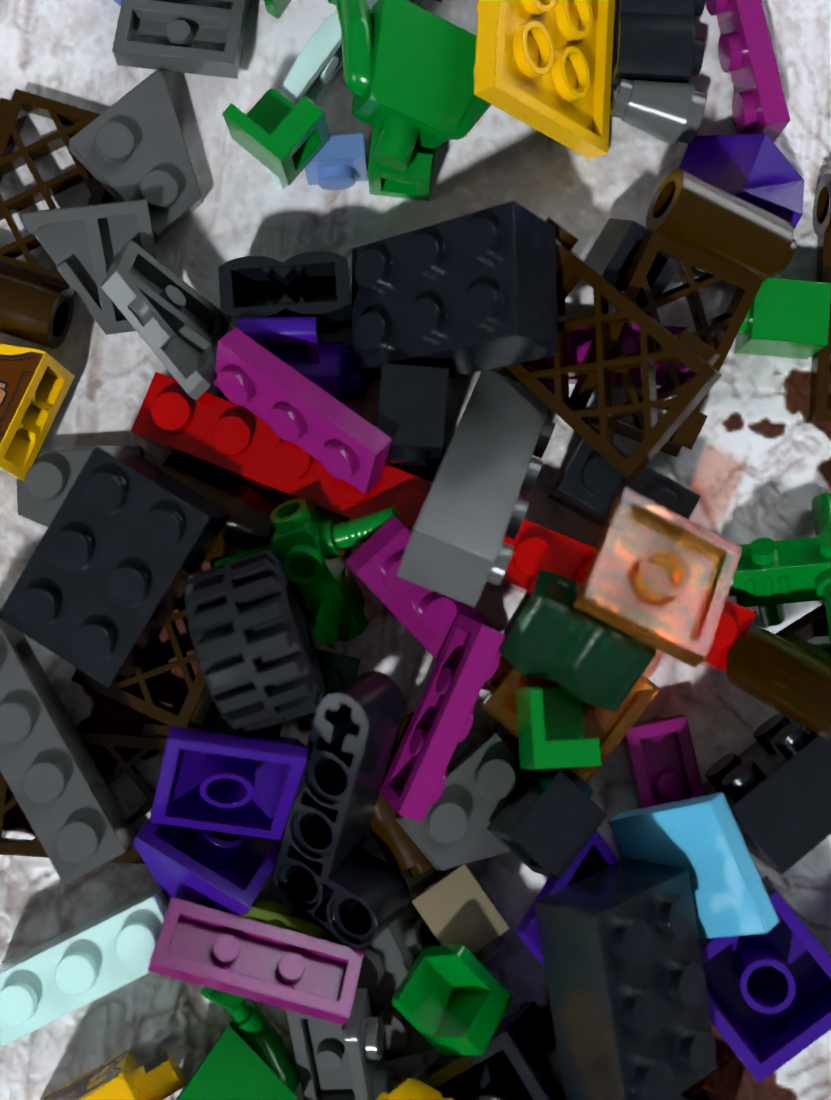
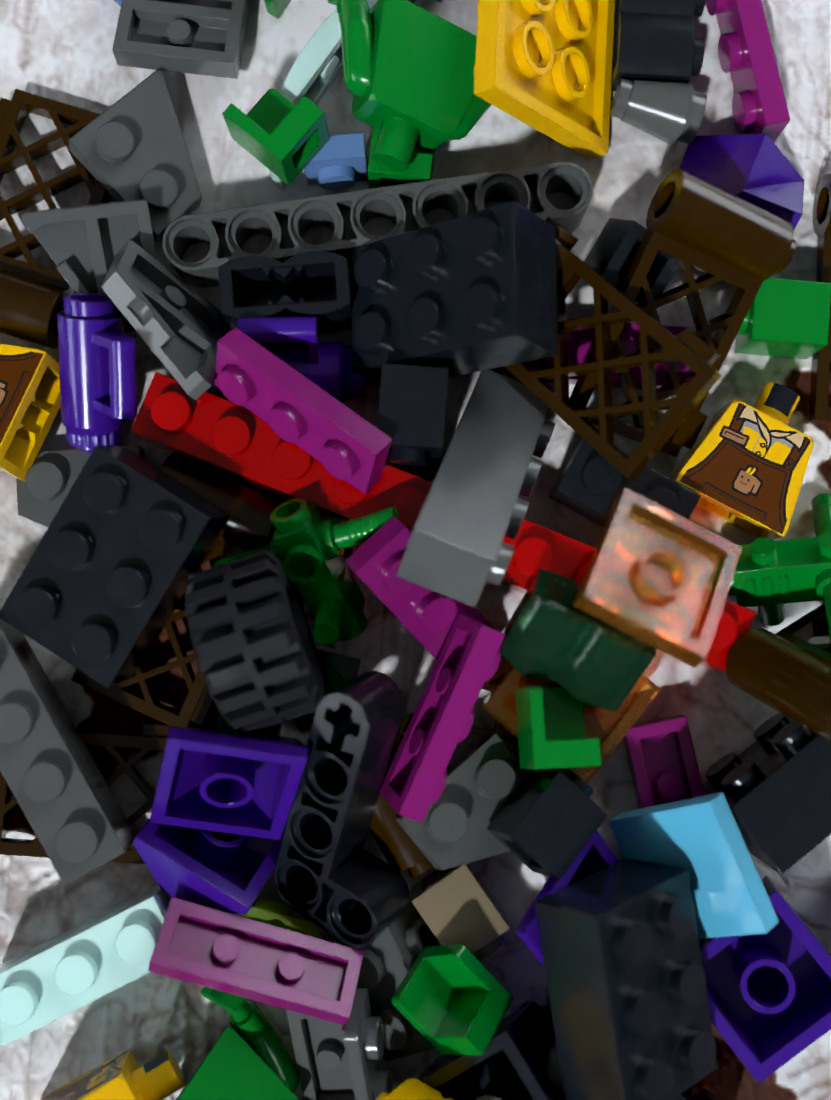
(95, 371): none -> dark purple piece
(350, 211): none -> dark grey beam
(750, 463): none -> torso

